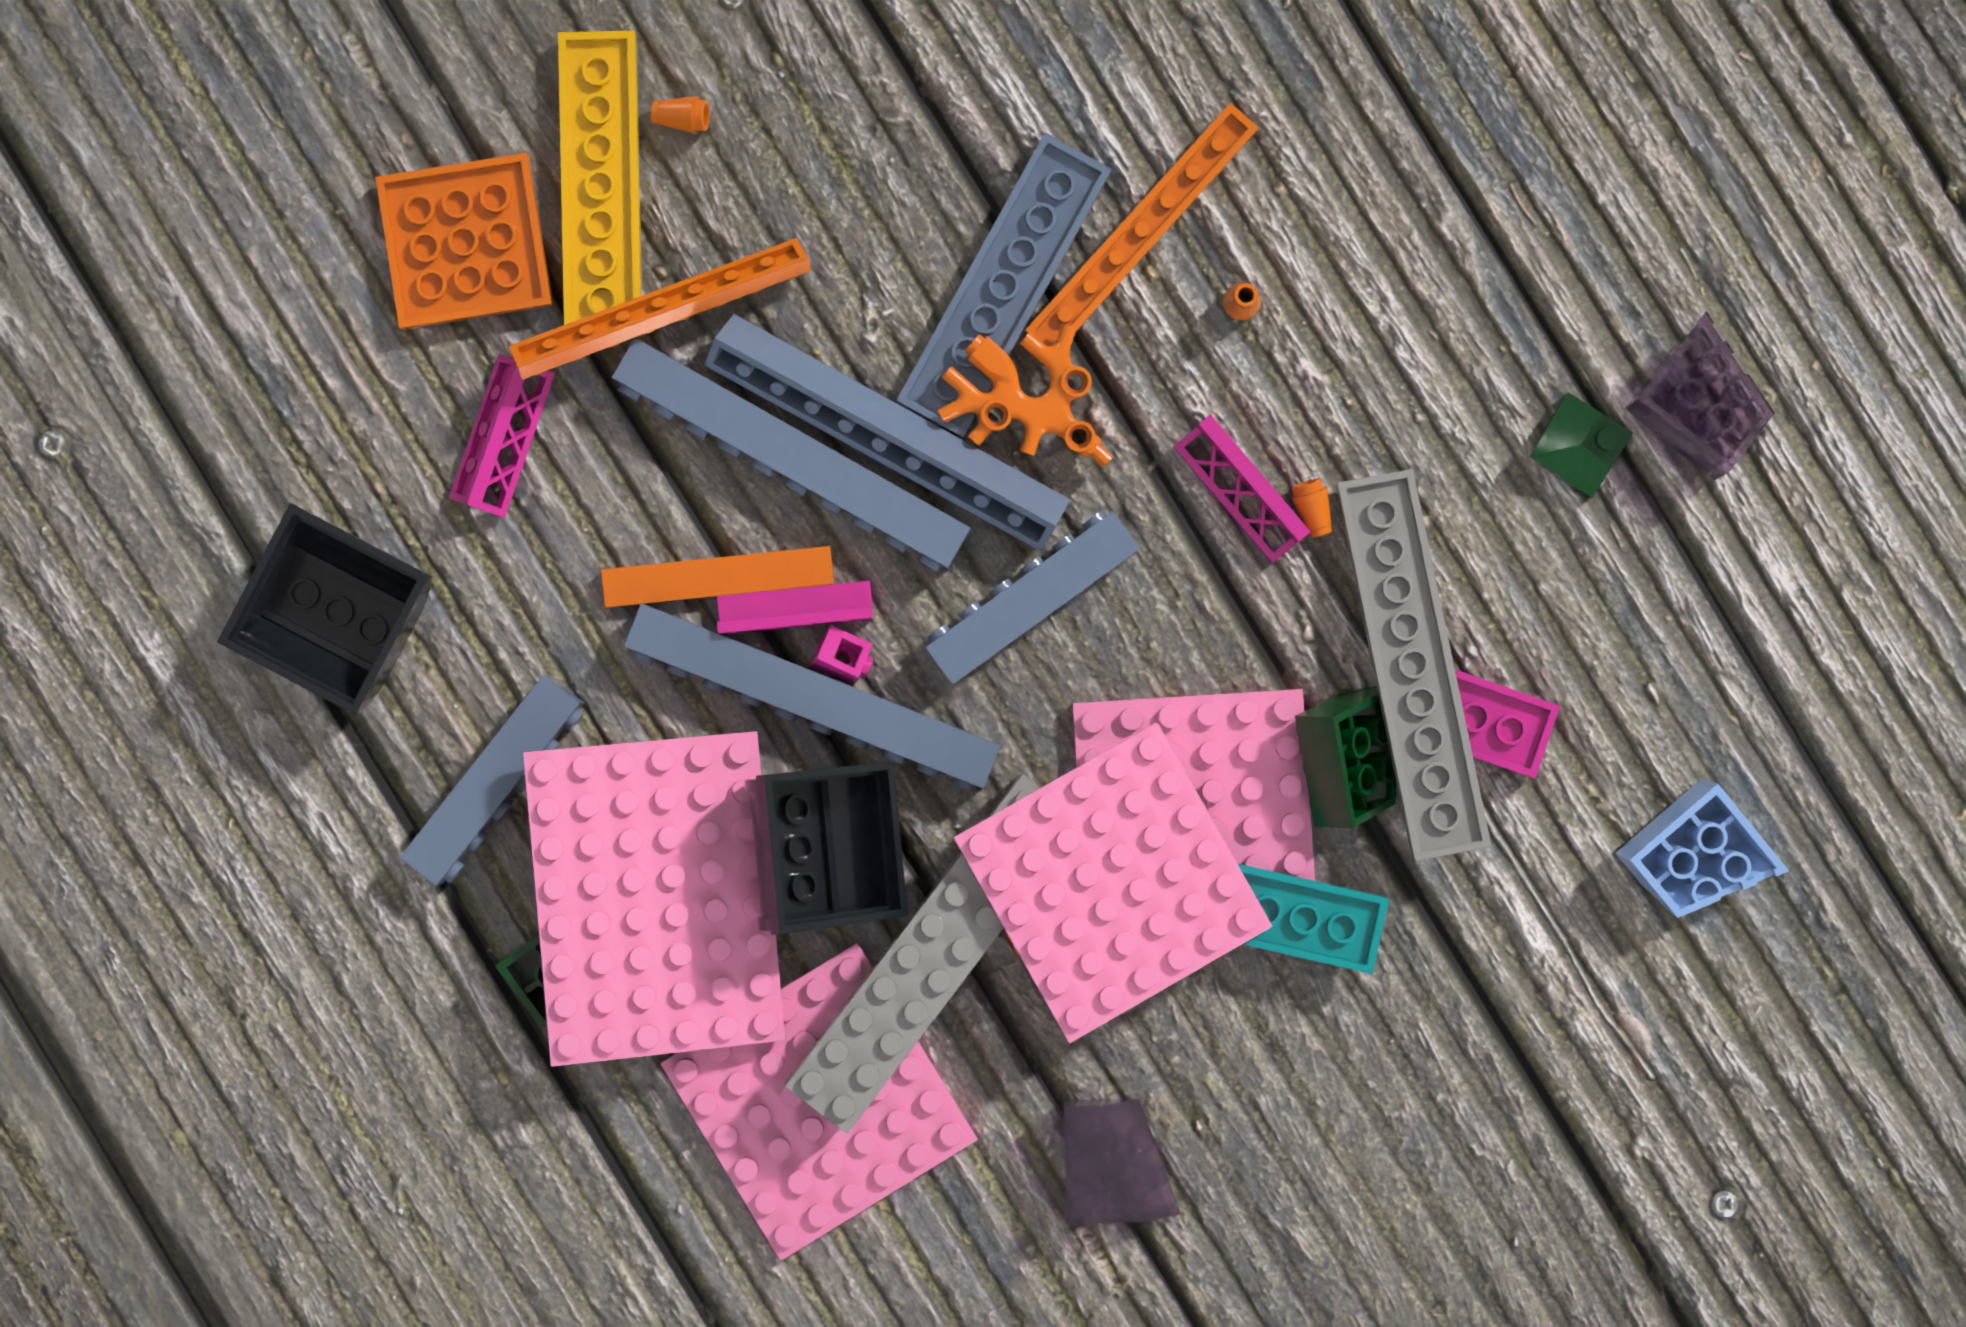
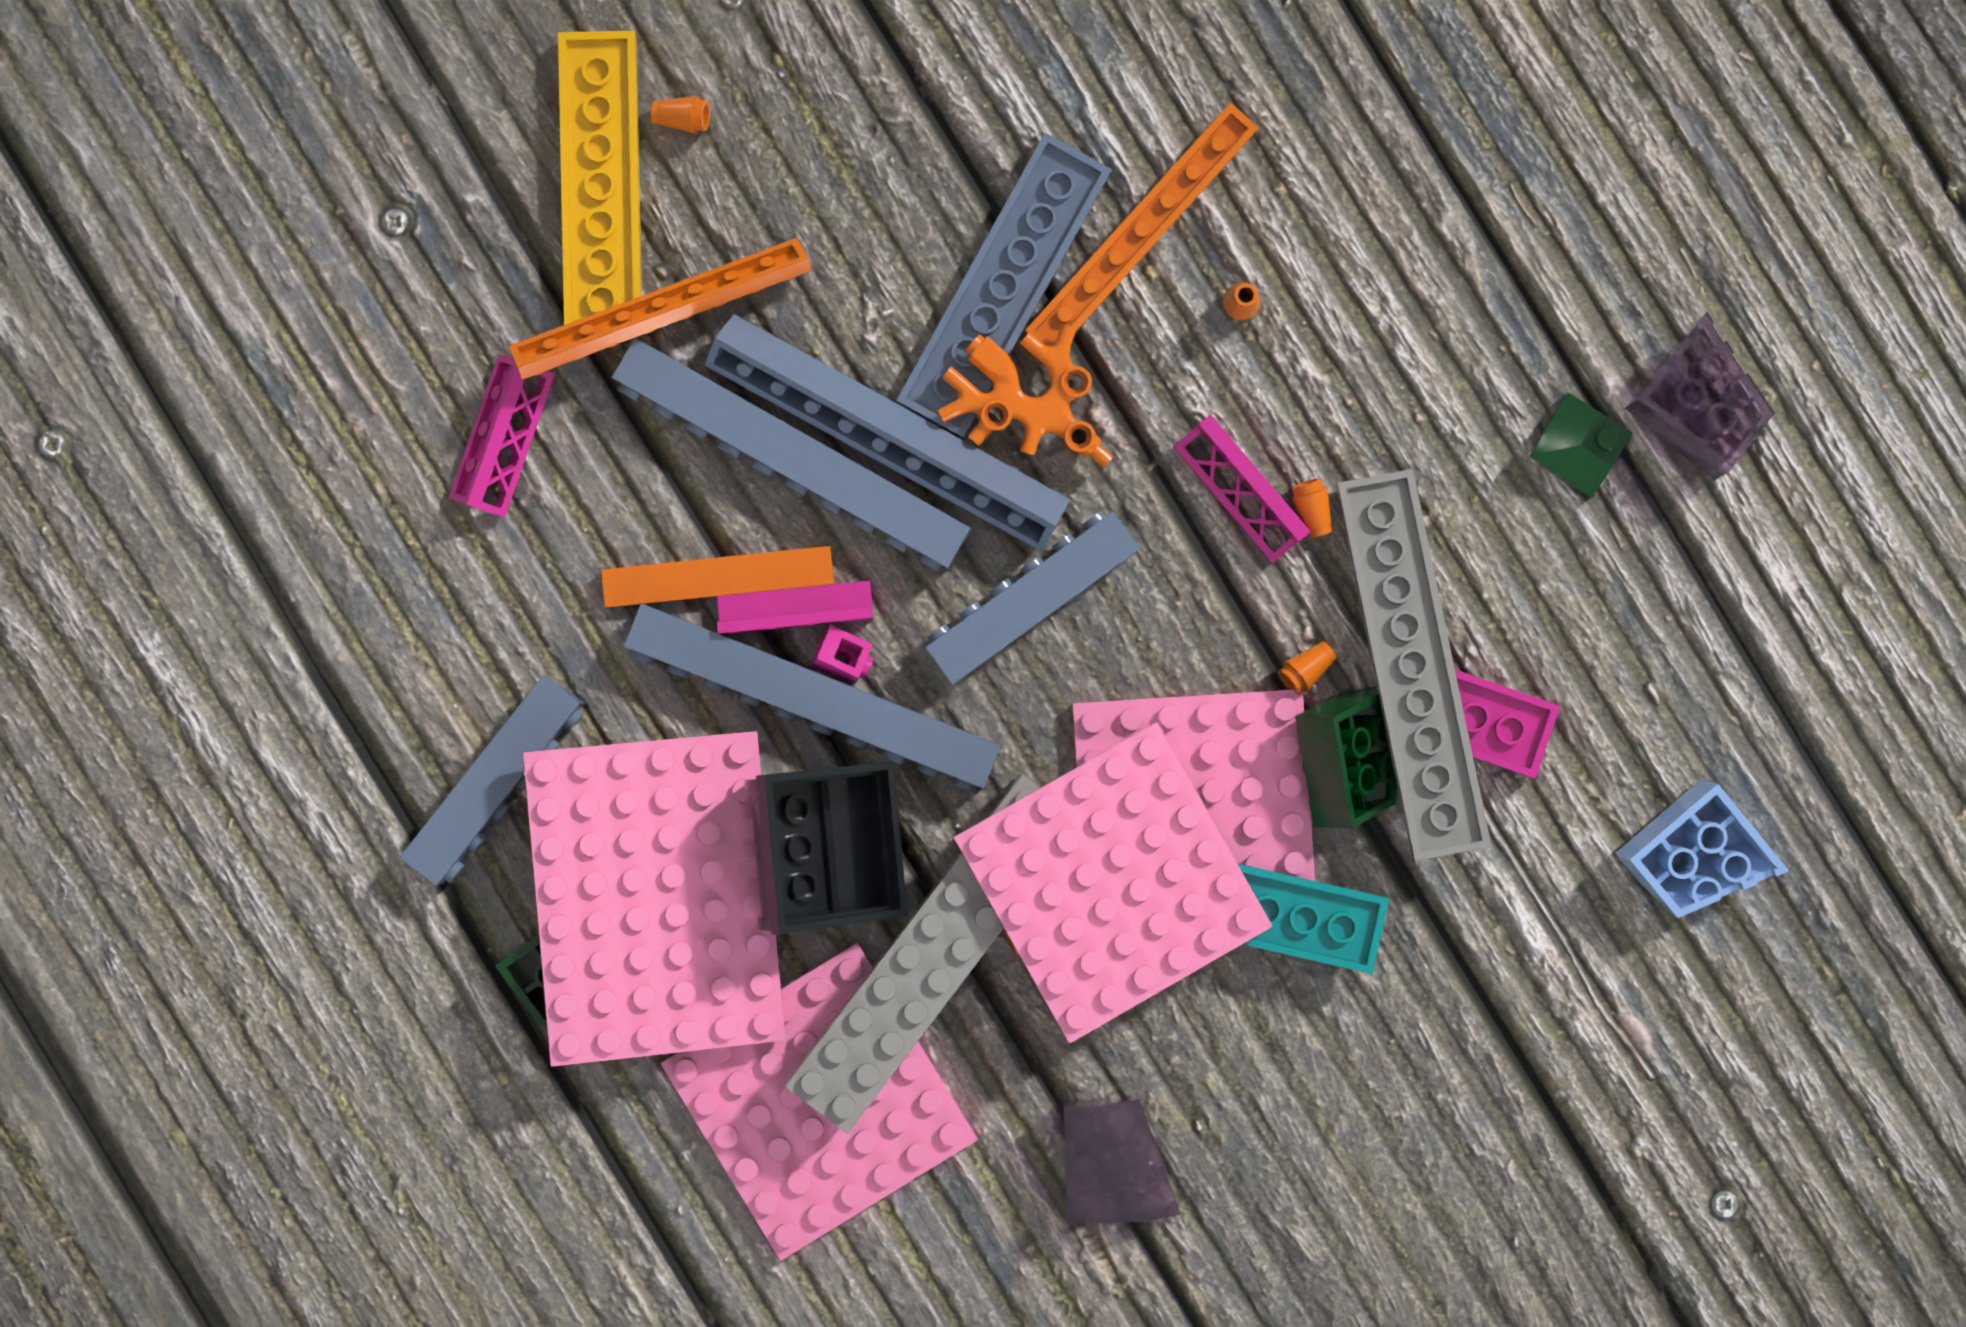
(327, 610): black container -> none
(464, 241): orange plate -> none
(1307, 667): none -> orange cone

